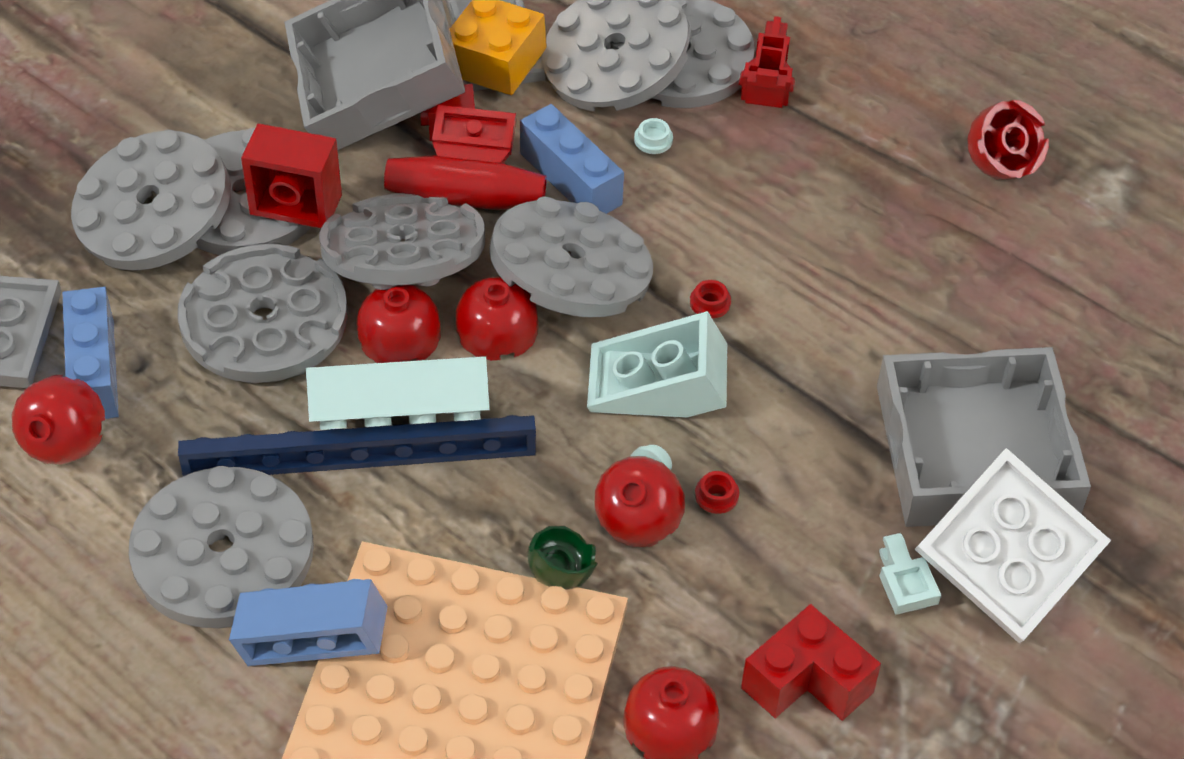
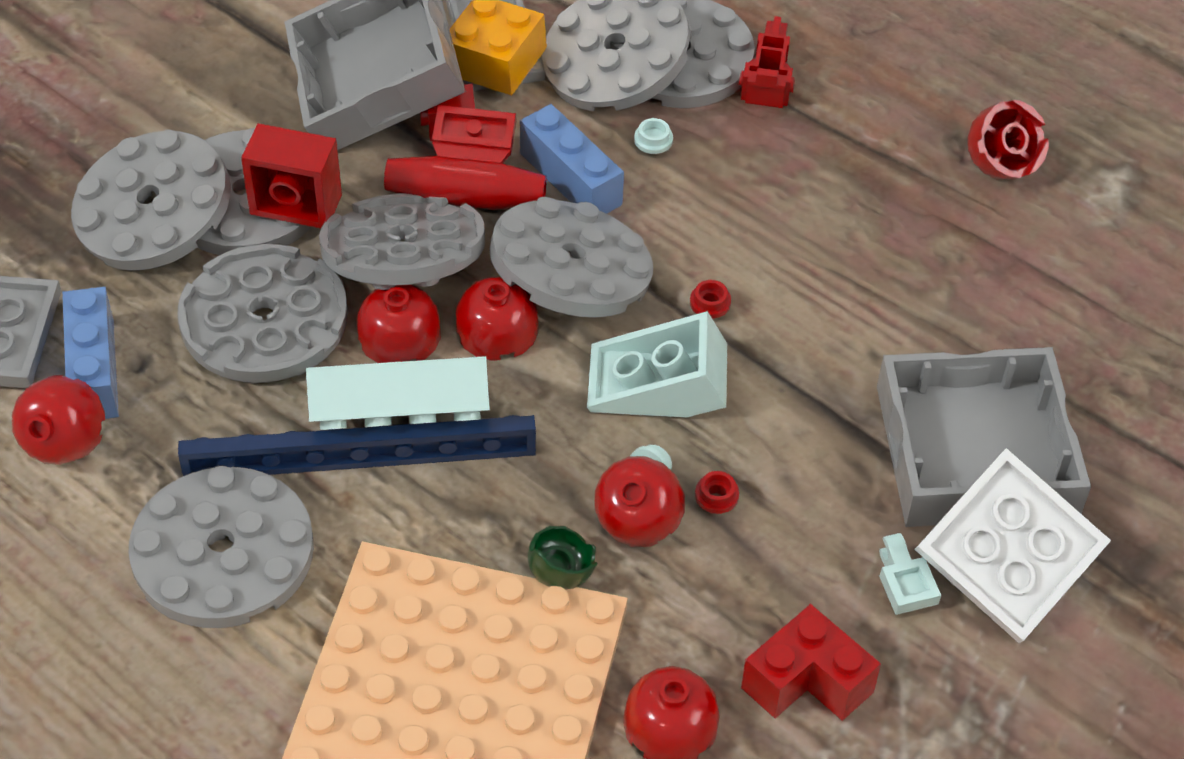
(309, 622): medium blue brick -> none

